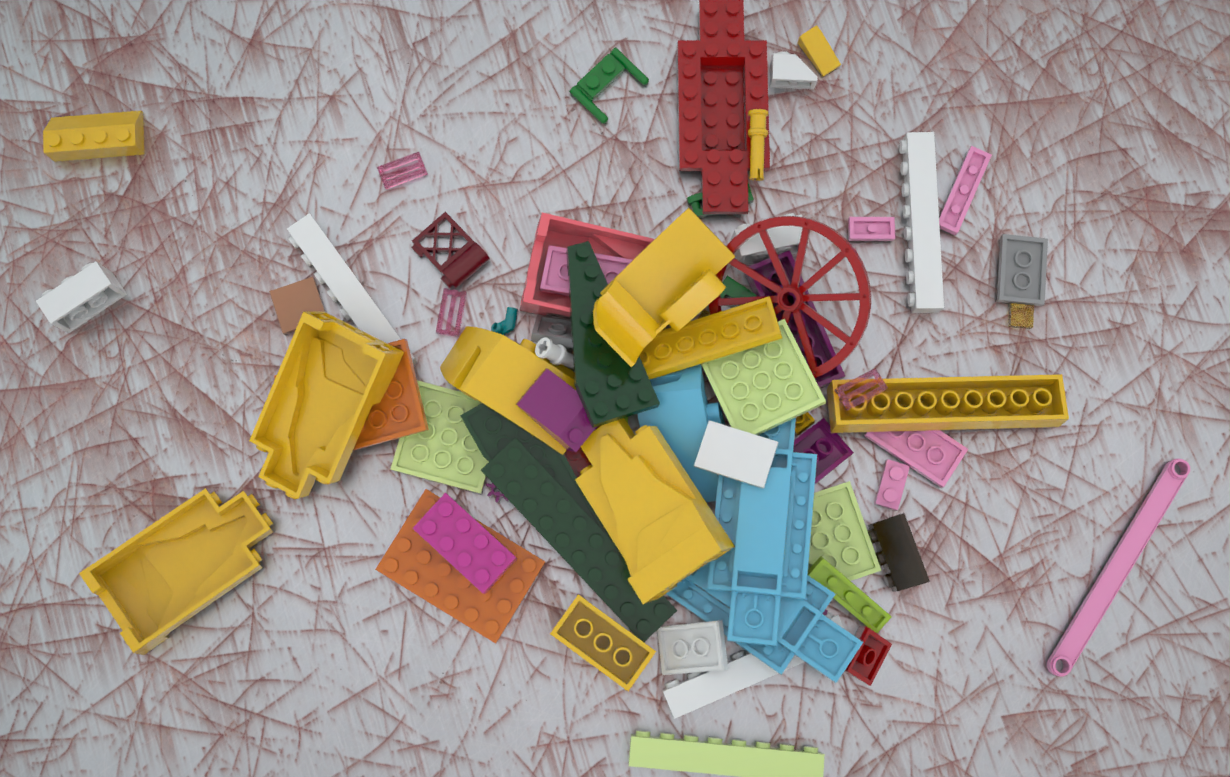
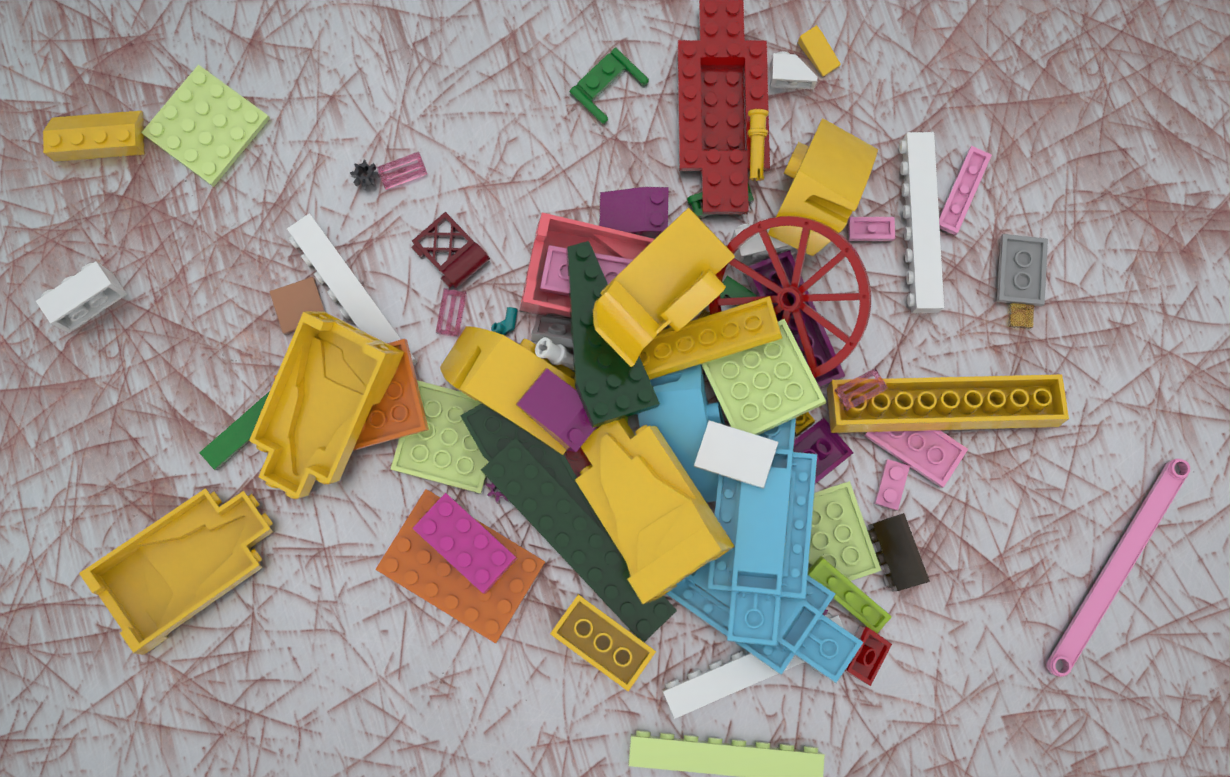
(205, 125): none -> yellowish green plate
(233, 437): none -> green tile
(364, 168): none -> black gear
(635, 210): none -> magenta slope
(692, 648): white tile -> none
(825, 183): none -> yellow beam

